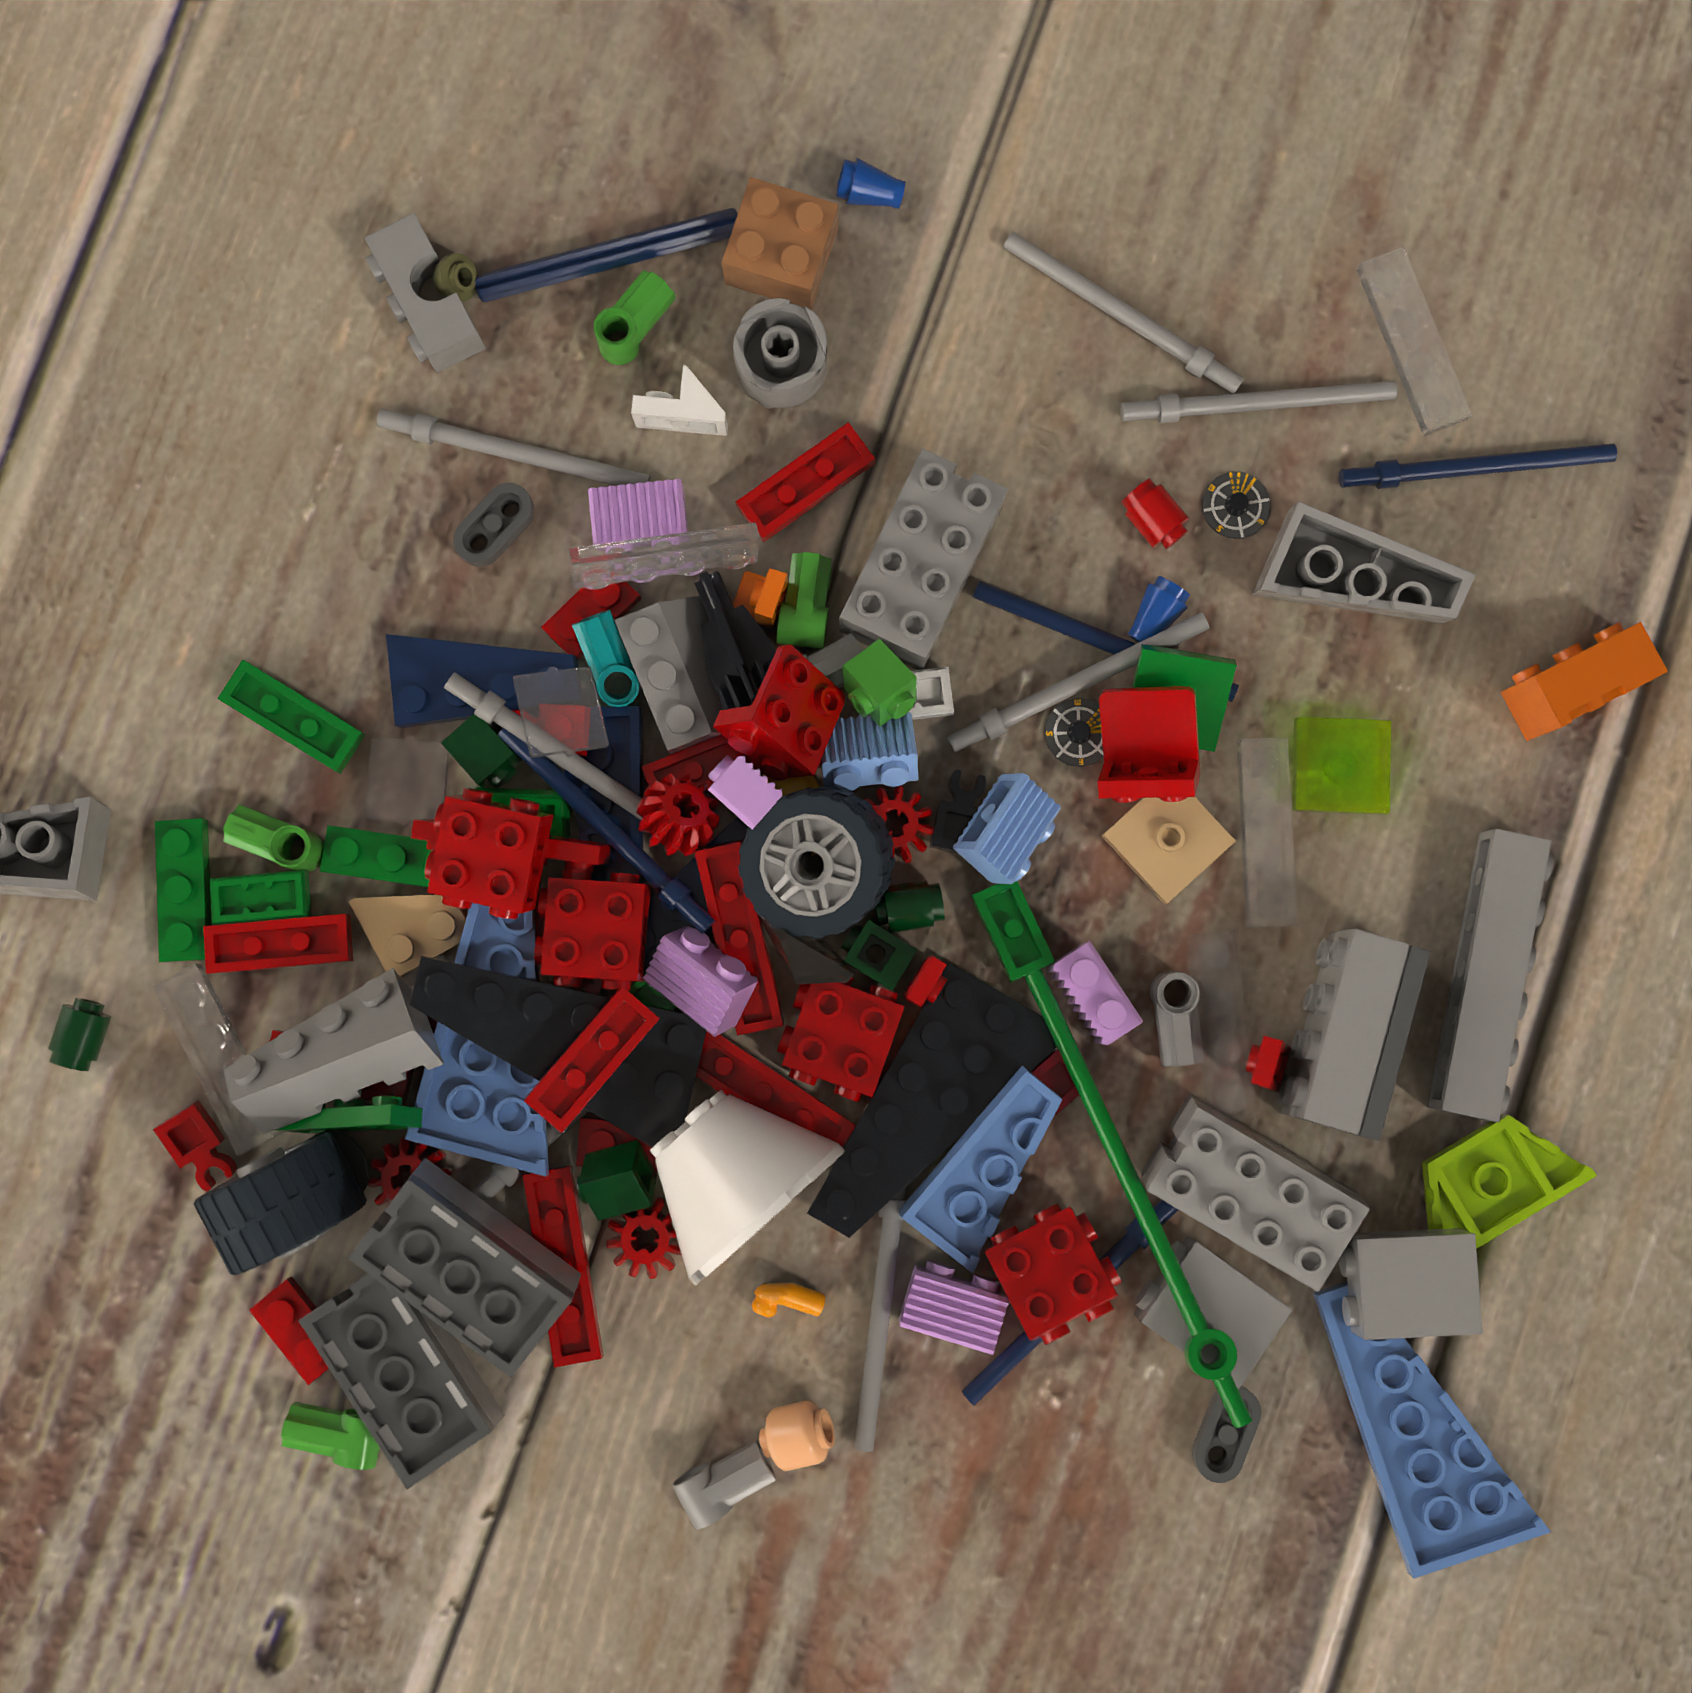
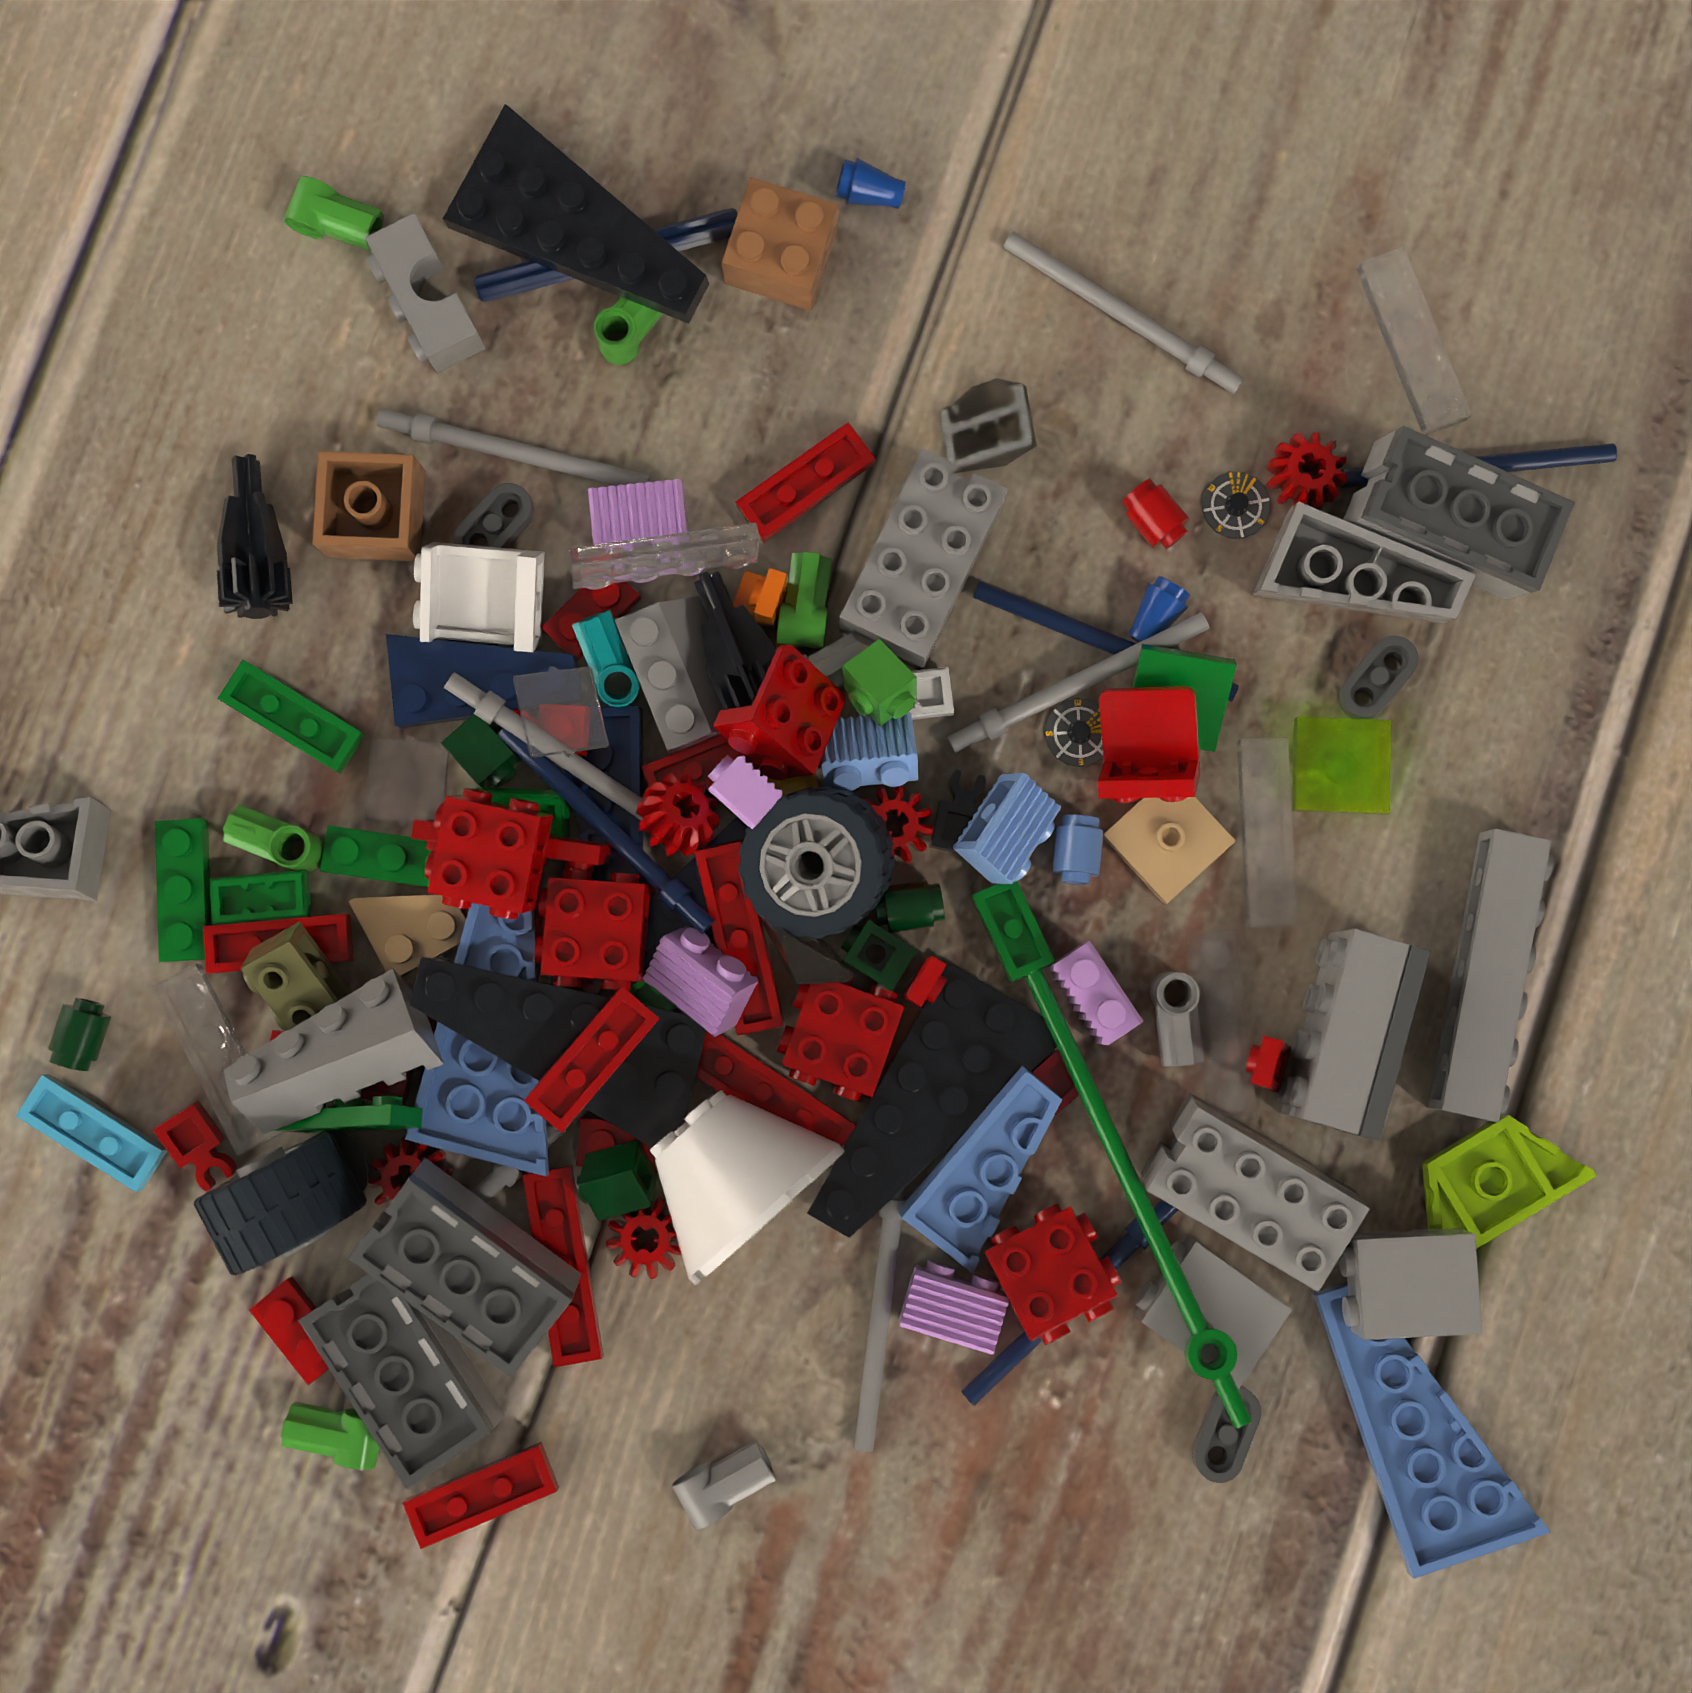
(92, 1132): none -> medium azure plate
(251, 549): none -> black piece
(293, 976): none -> olive brick
(321, 211): none -> bright green piece
(368, 506): none -> medium nougat brick
(446, 276): olive plate -> none
(480, 594): none -> white panel
(480, 1495): none -> red plate
(553, 213): none -> black wing
(692, 413): white slope -> none
(789, 1295): light orange arm -> none
(797, 1435): light nougat head -> none
(800, 337): light grey brick -> none
(988, 426): none -> clear smoke slope
(1078, 849): none -> medium blue brick
(1171, 407): light grey bar -> none
(1313, 458): none -> red gear
(1376, 679): none -> dark grey plate
(1460, 511): none -> dark grey piece
(1582, 679): orange wedge -> none

